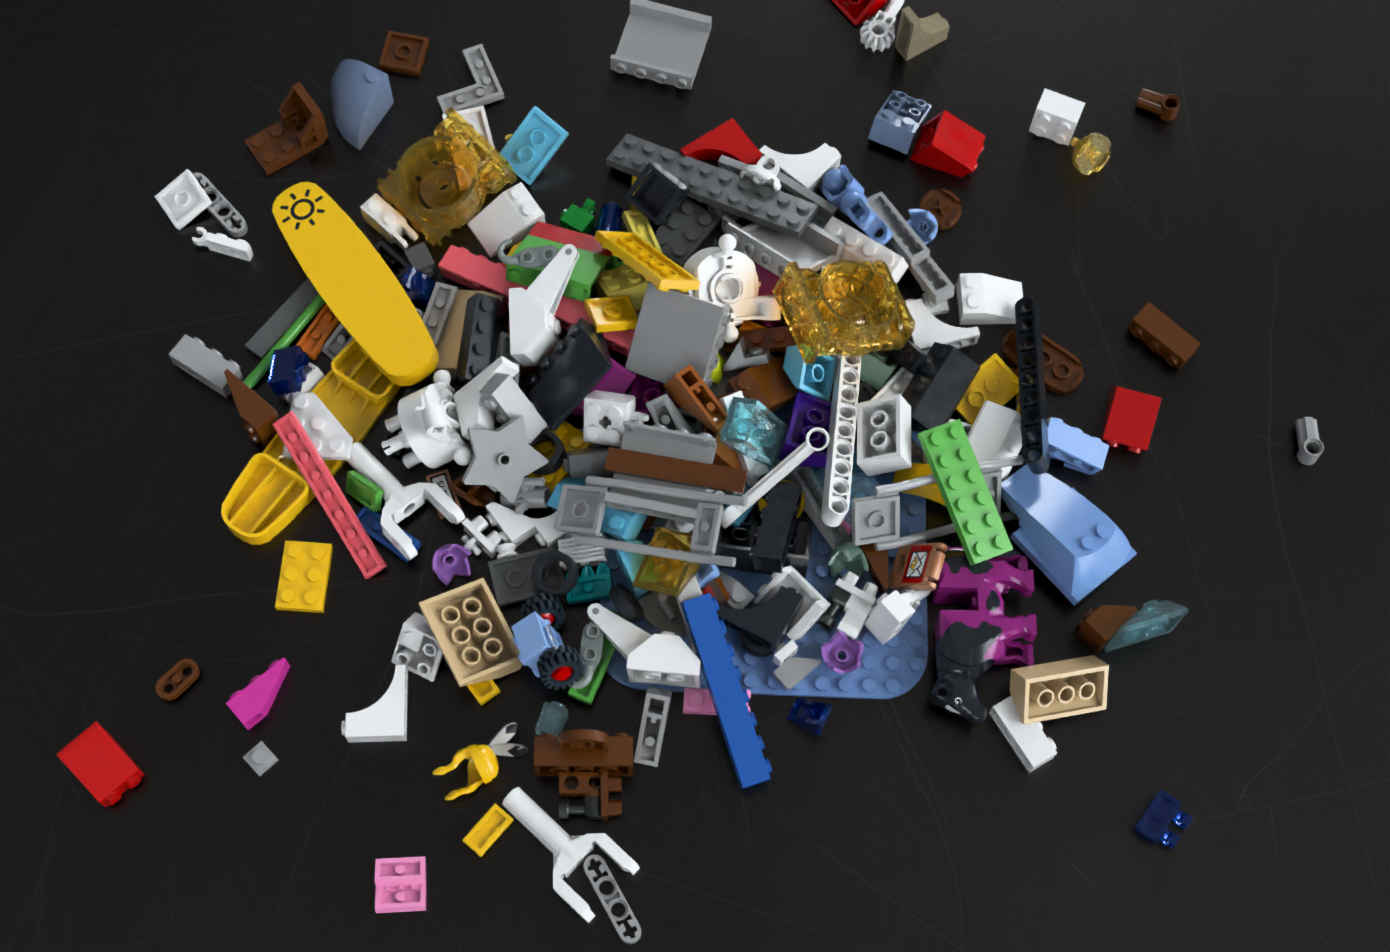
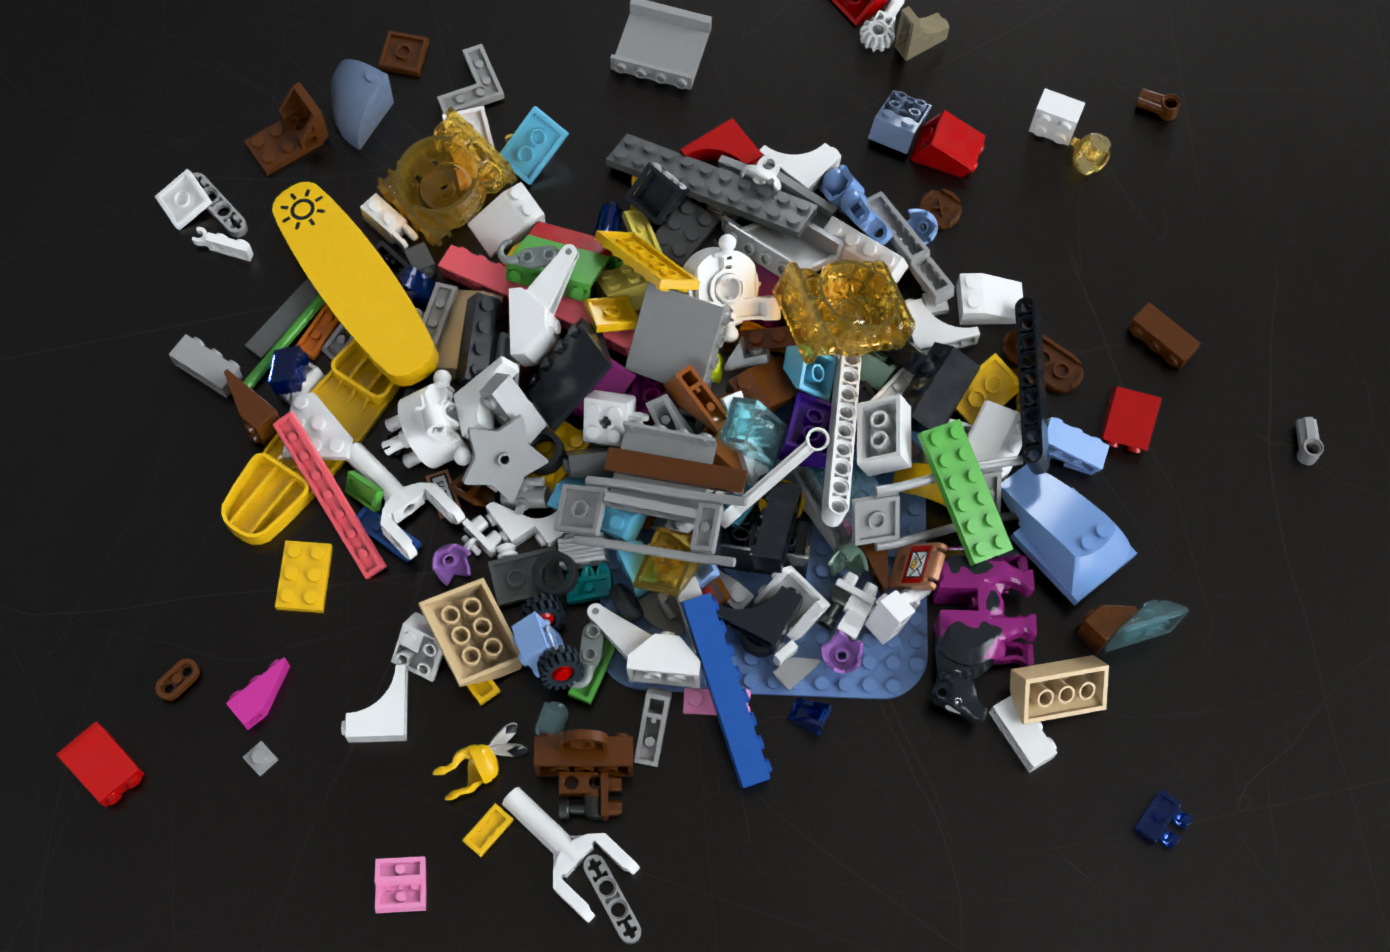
(579, 218): green brick -> none

